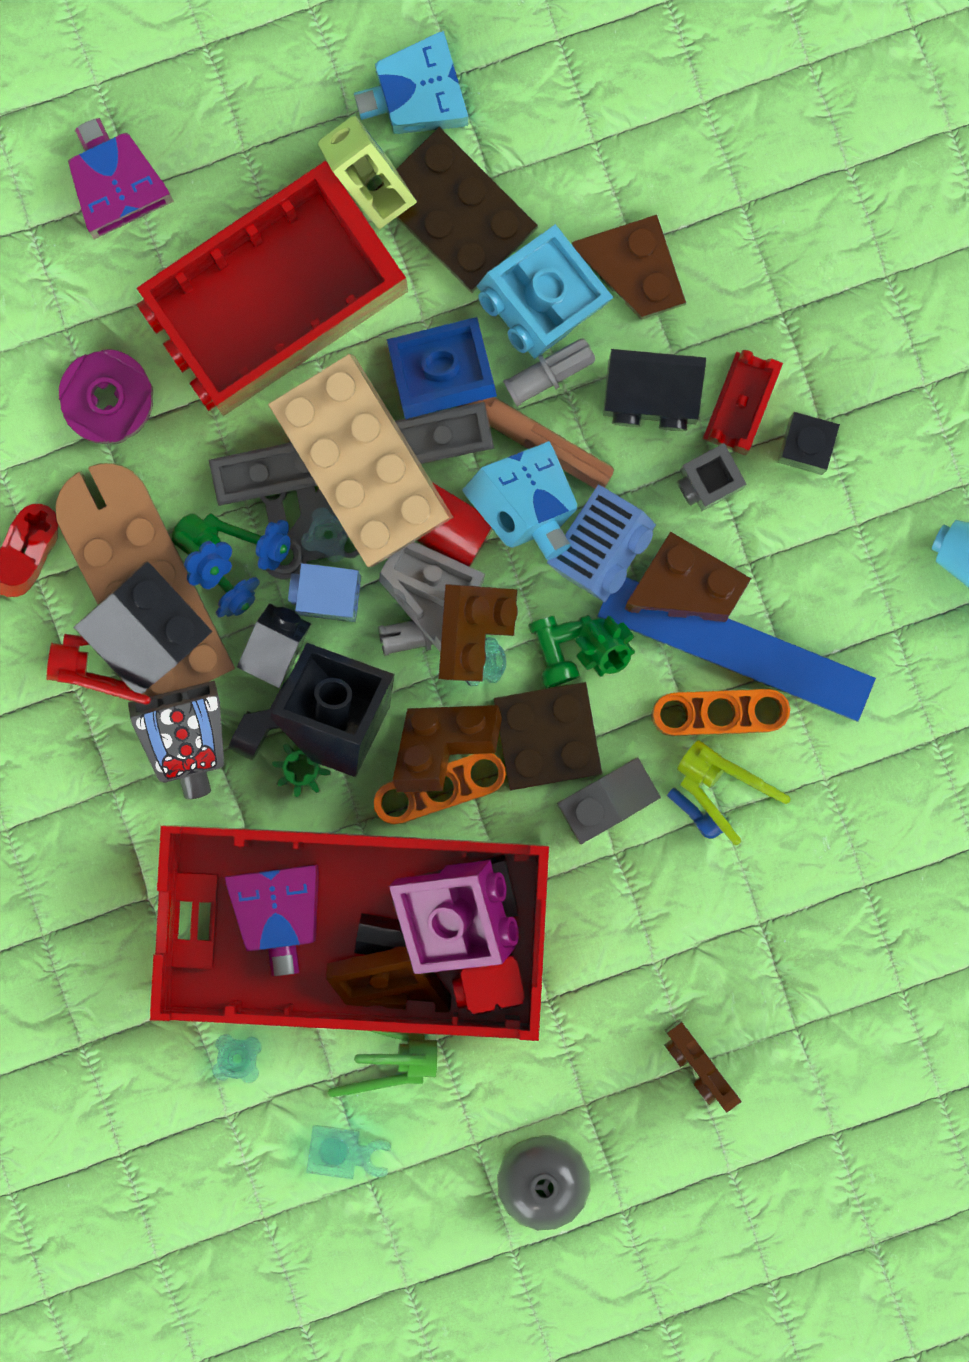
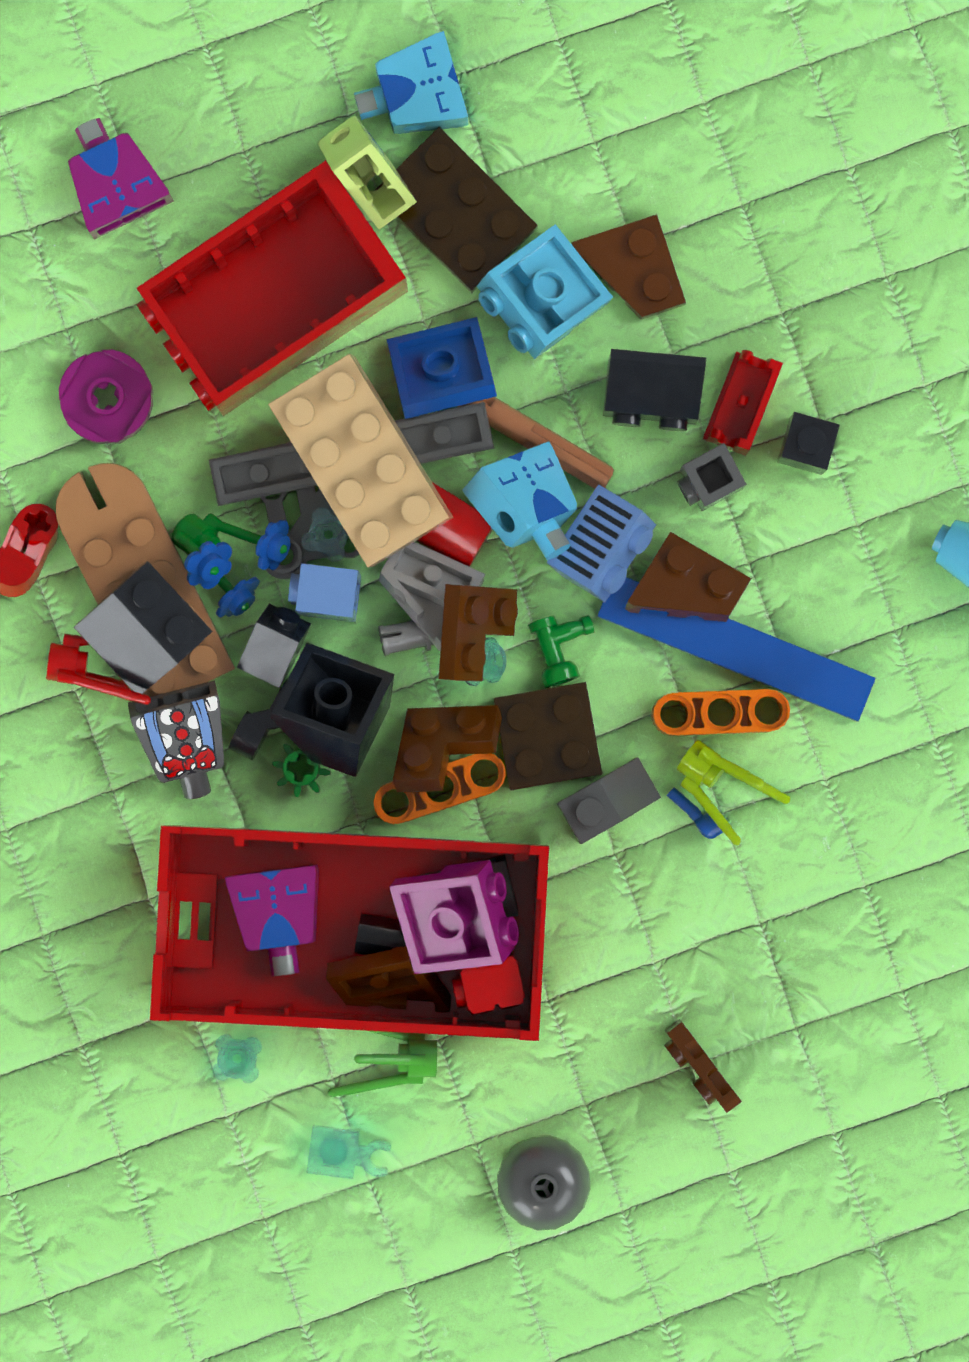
(549, 371): light grey axle -> none
(605, 646): green gear -> none

